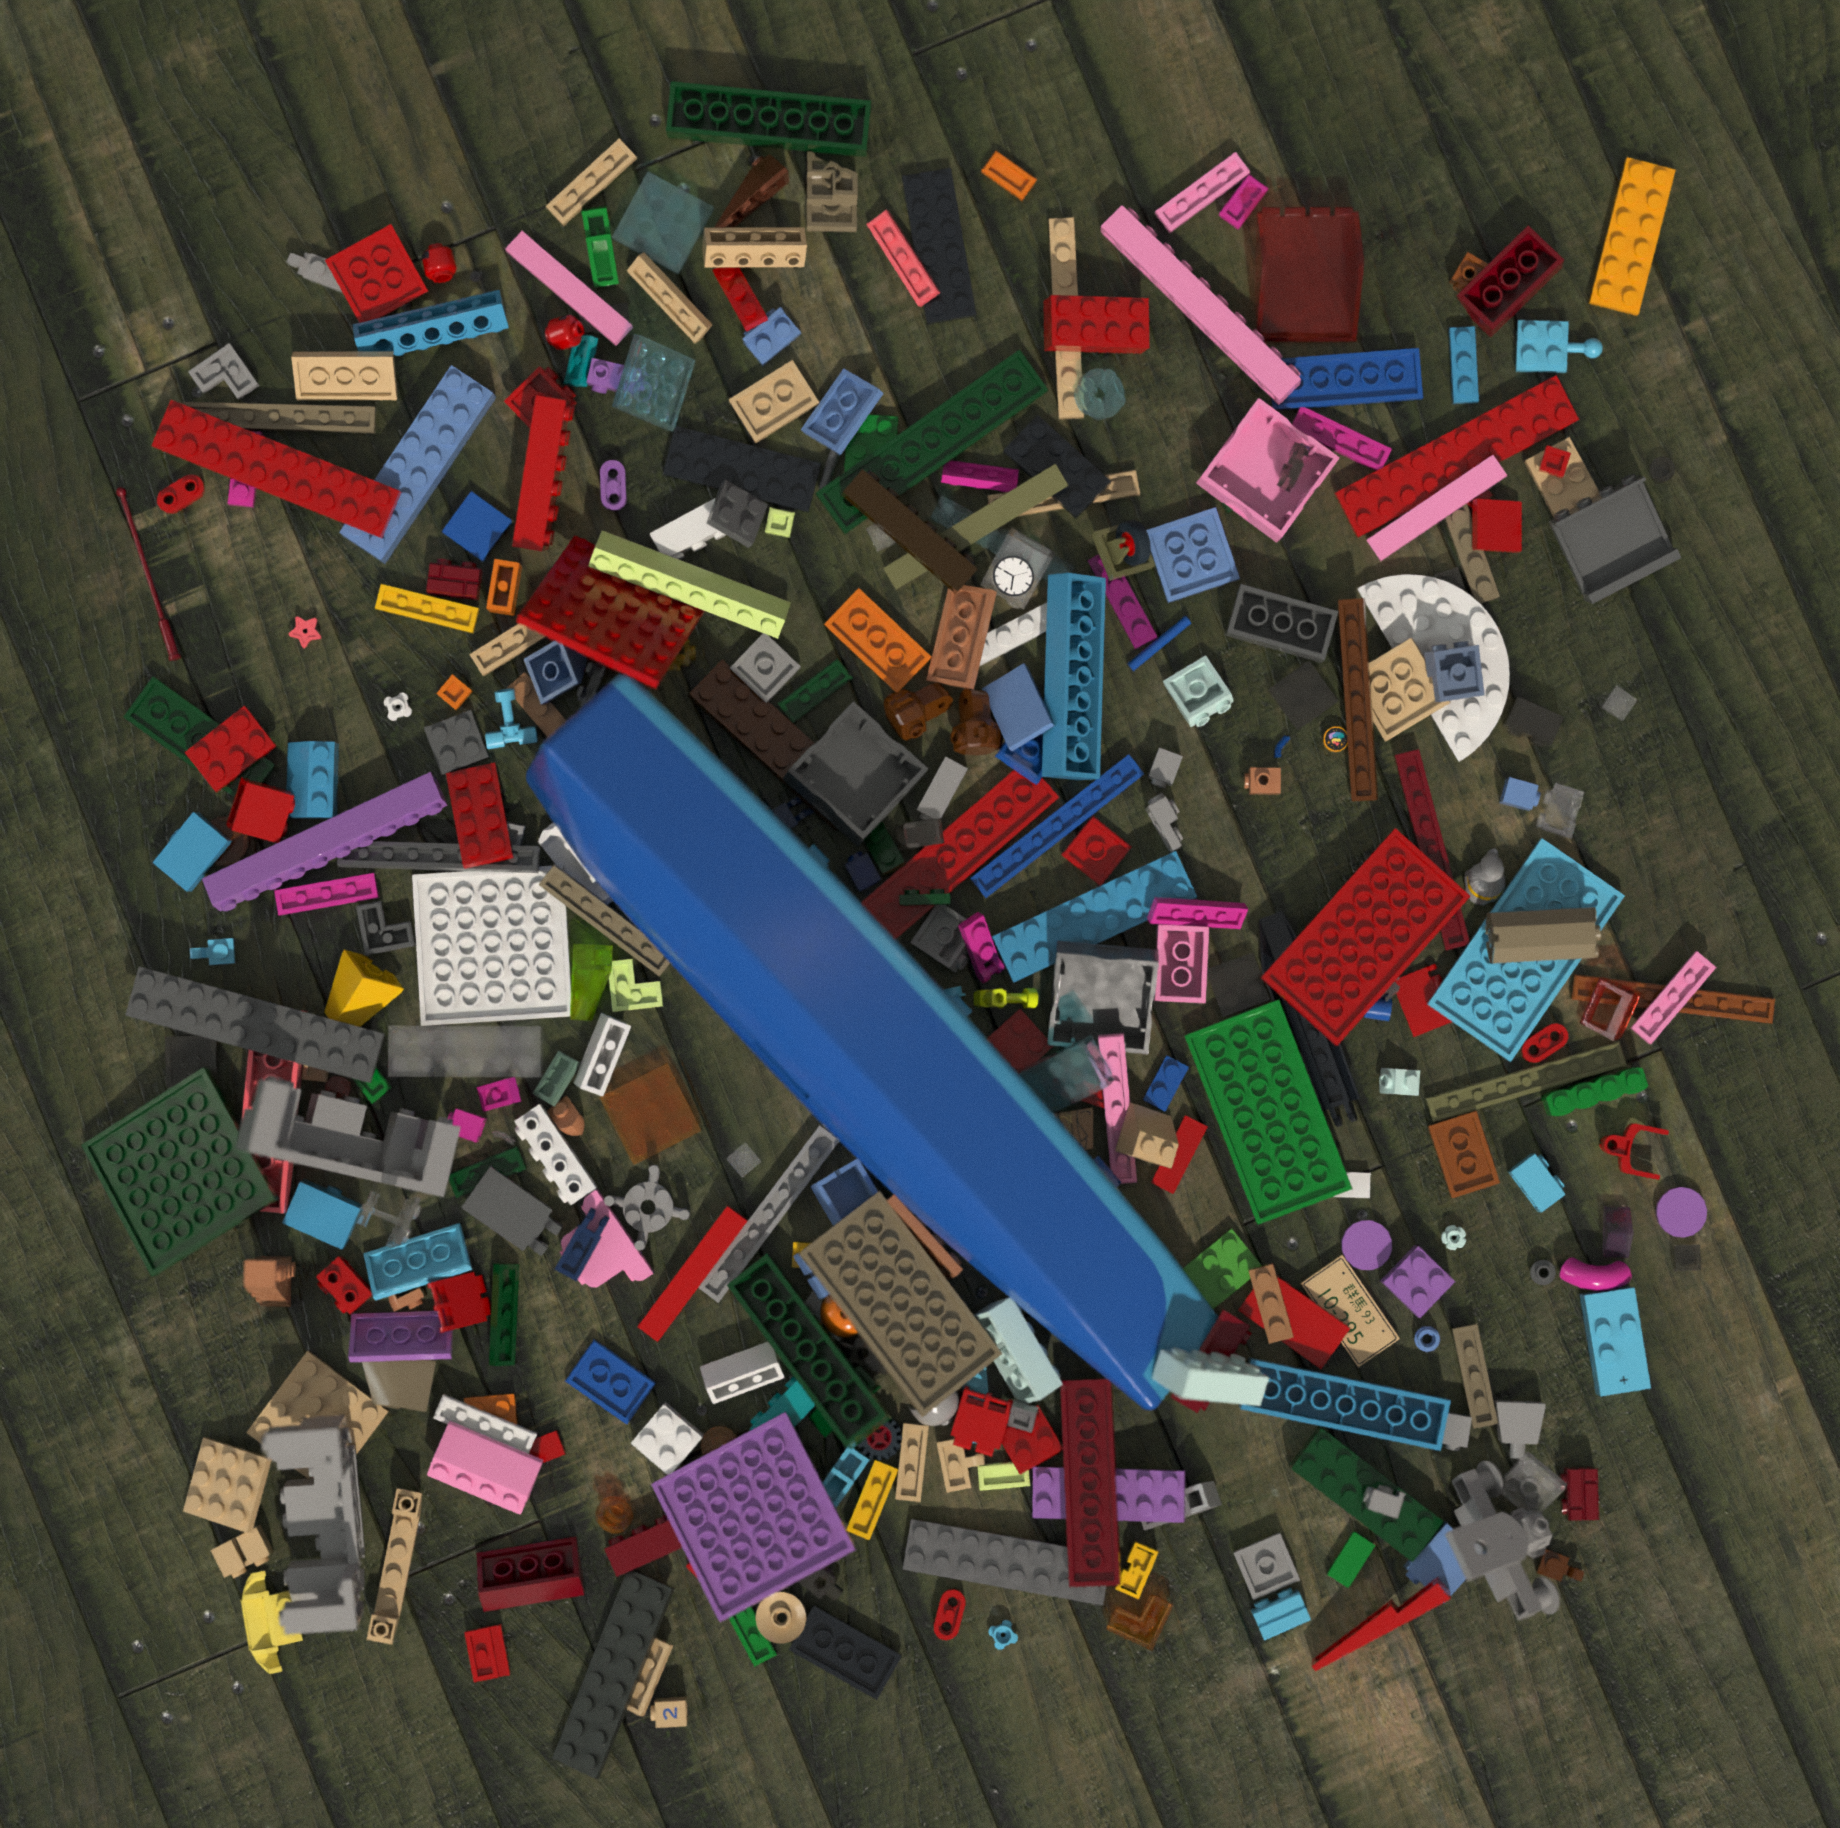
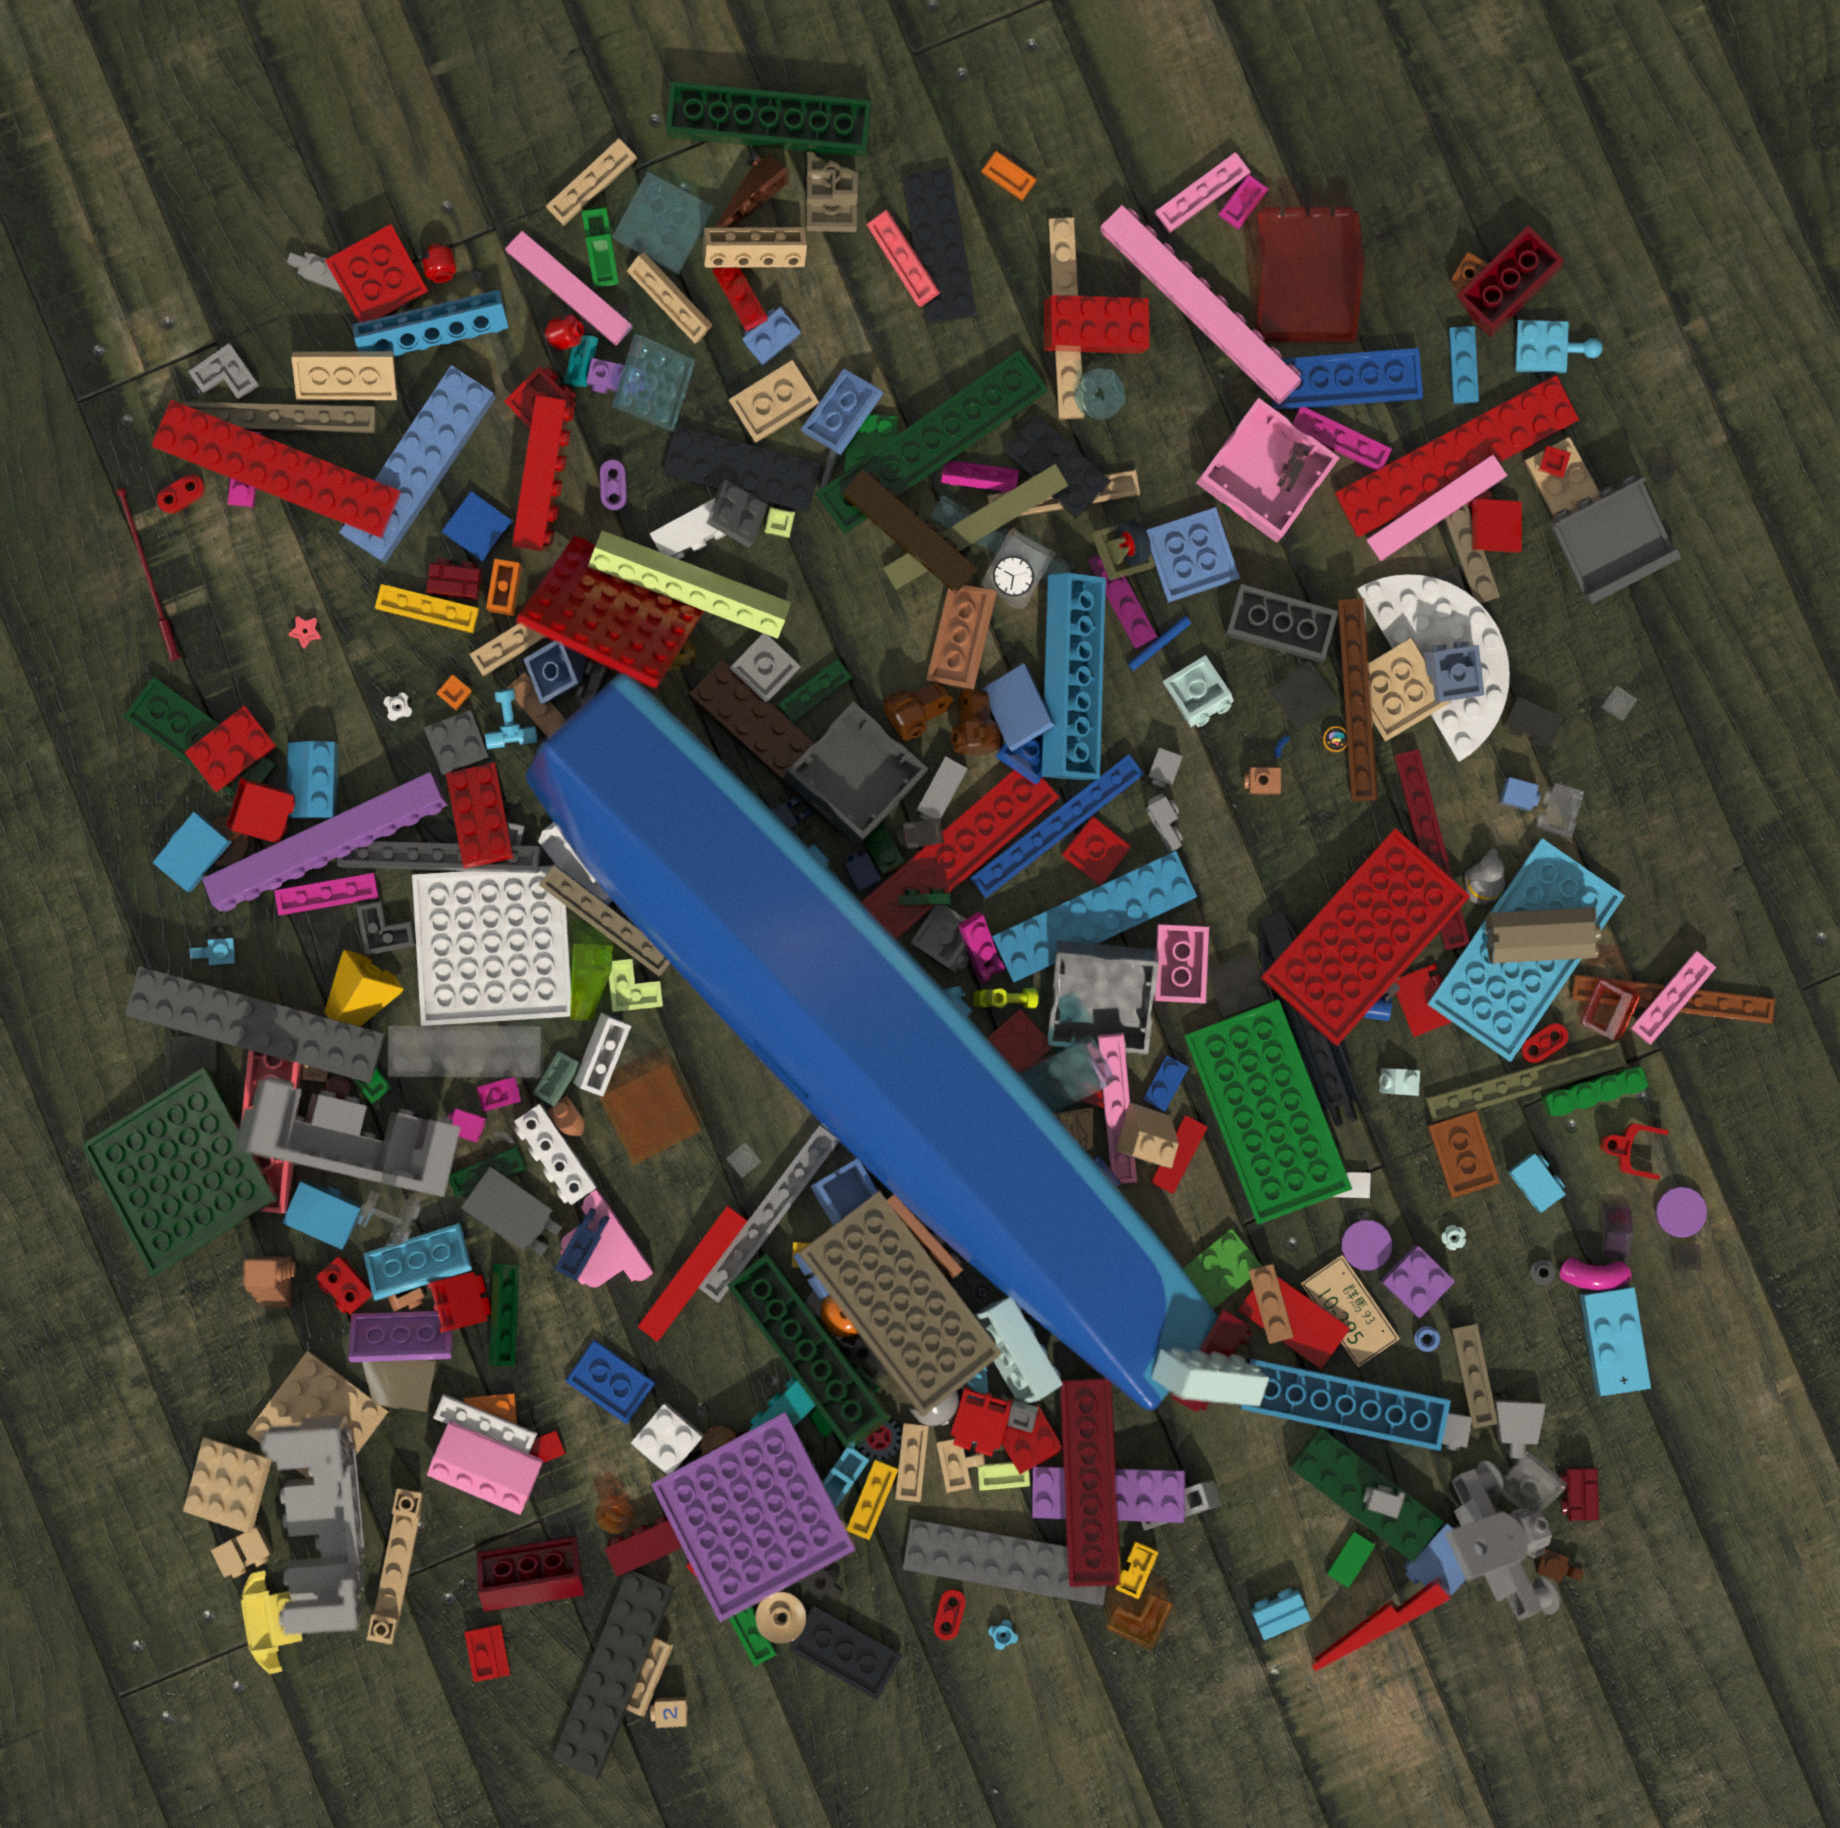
(647, 1222): light grey plate -> none
(741, 1372): white brick -> none
(877, 640): orange plate -> none
(879, 538): clear plate -> none
(1014, 633): white plate -> none
(1197, 913): dark pink plate -> none
(1266, 1565): light grey plate -> none
(1632, 236): light orange plate -> none

